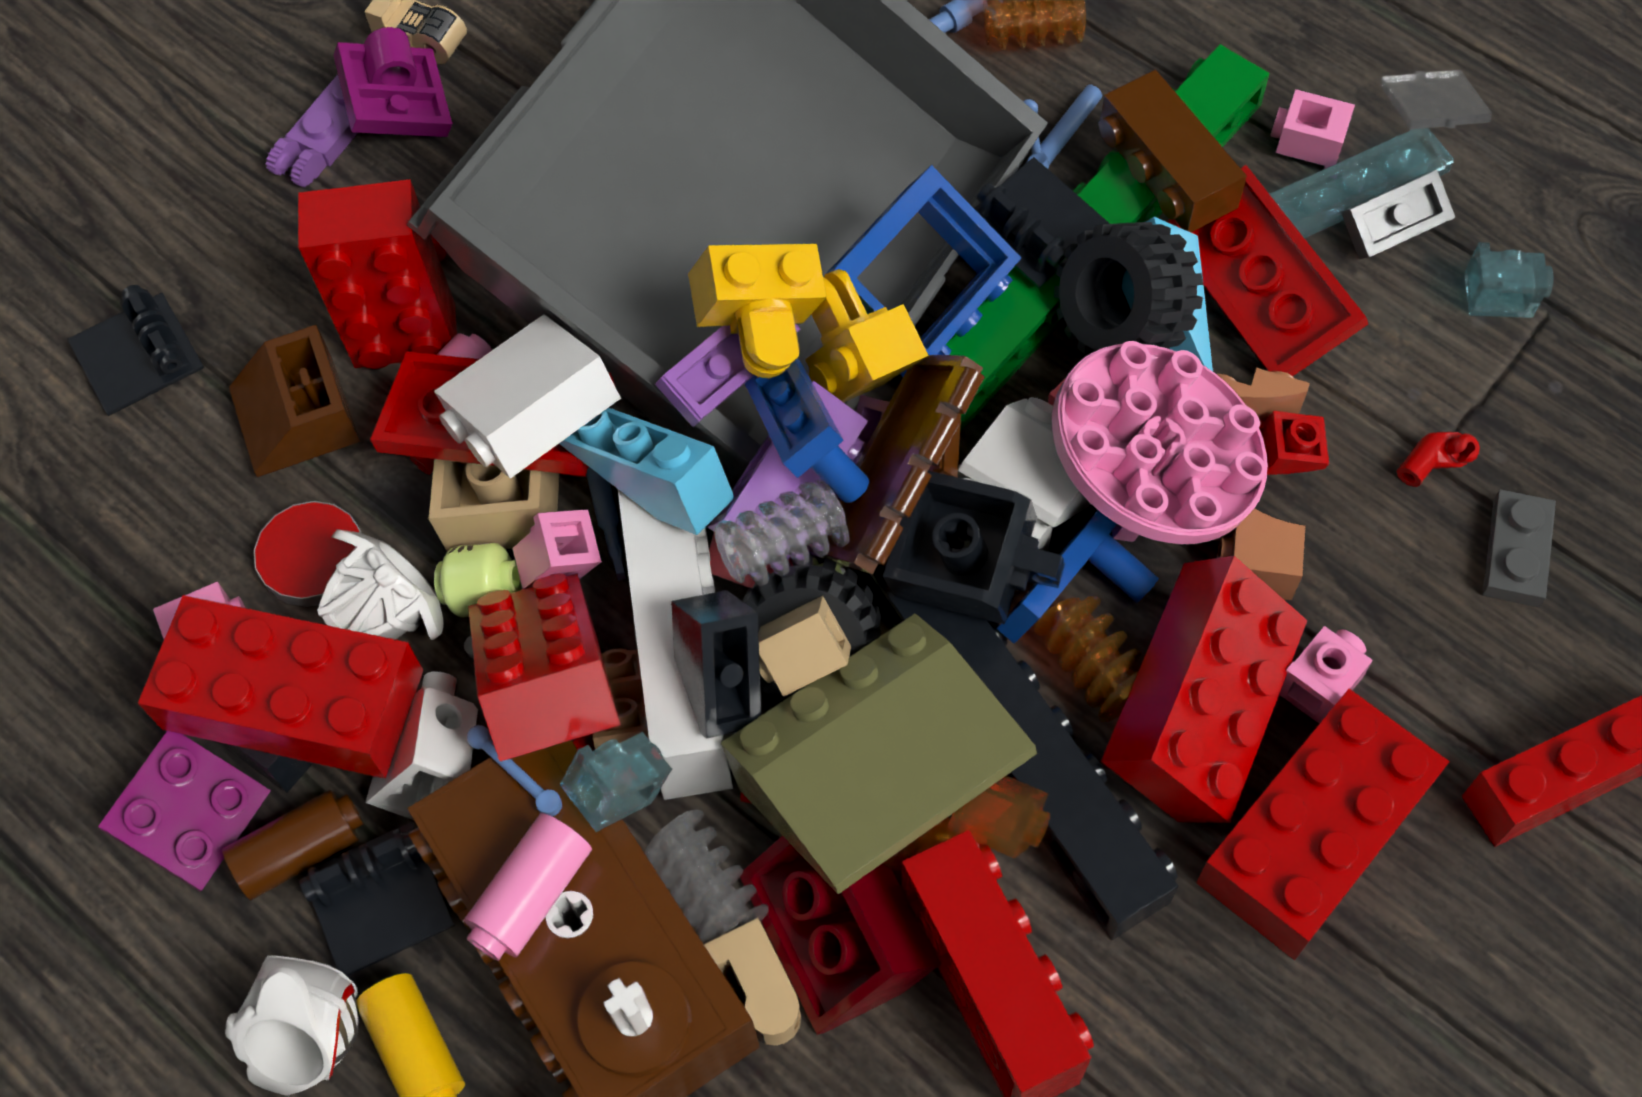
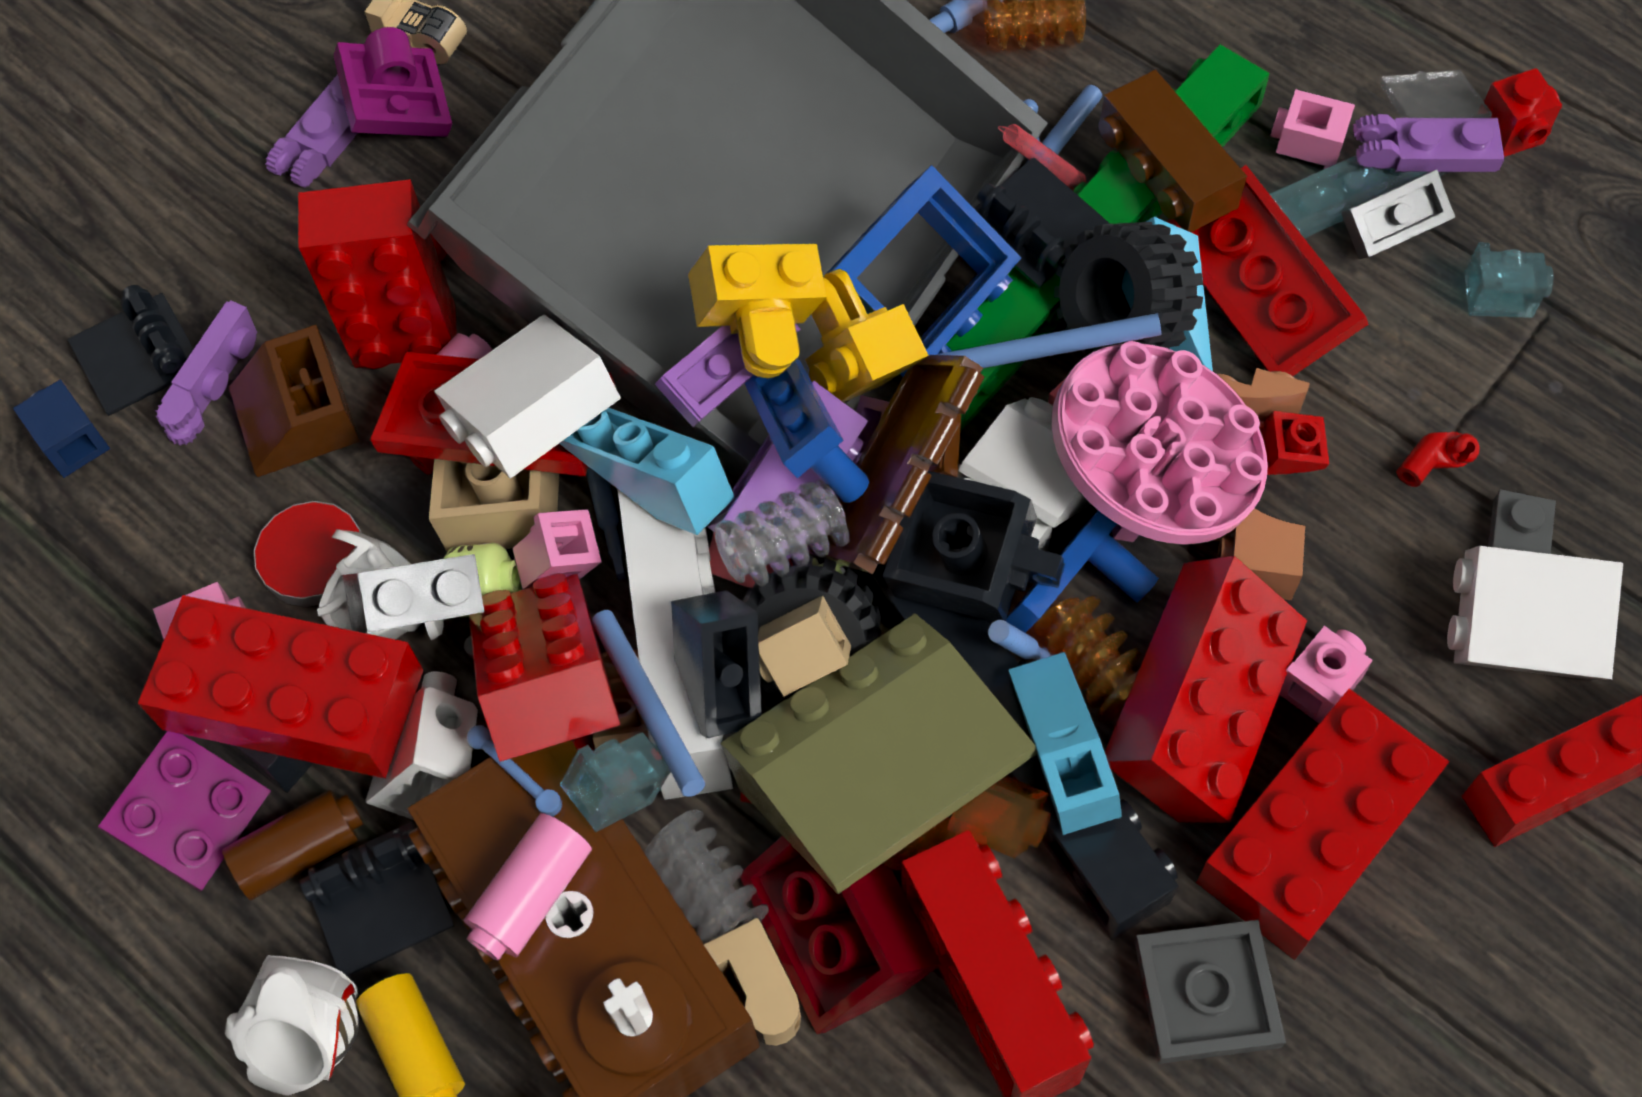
(61, 428): none -> dark blue brick
(206, 373): none -> medium lavender hinge
(413, 593): none -> brick
(648, 704): none -> medium blue bar
(1016, 641): none -> medium blue piece
(1063, 341): none -> medium blue bar
(1065, 163): none -> coral piece
(1066, 744): none -> medium azure slope
(1209, 992): none -> dark grey plate
(1429, 144): none -> medium lavender hinge
(1524, 110): none -> red brick
(1536, 613): none -> white brick

